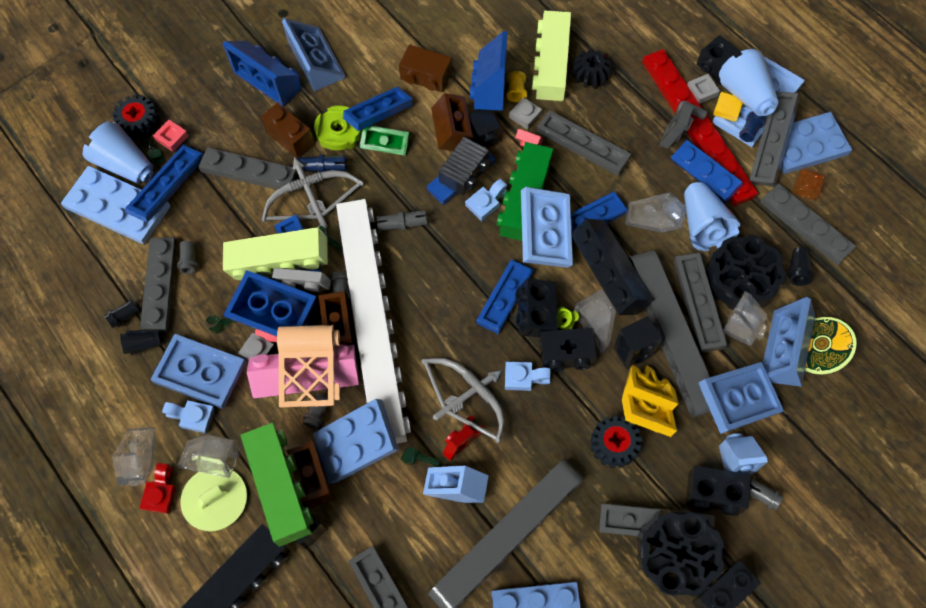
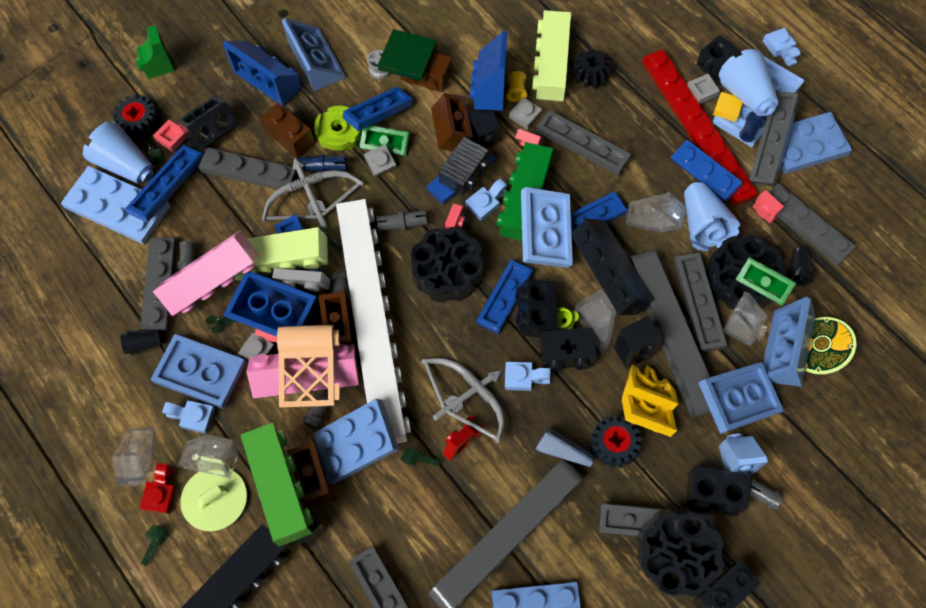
(121, 313): black pin -> none
(153, 55): none -> green arch
(157, 536): none -> clear green hand
(205, 117): none -> black brick
(206, 273): none -> bright pink brick
(372, 60): none -> light grey wheel
(379, 160): none -> light grey plate
(407, 55): none -> dark green tile
(424, 271): none -> black connector
(455, 217): none -> coral plate
(456, 484): light blue slope -> none
(559, 446): none -> sand blue slope
(681, 122): dark grey plate -> none
(766, 281): none -> green slope
(767, 206): none -> coral plate
(782, 44): none -> light blue plate
(808, 184): clear orange plate -> none

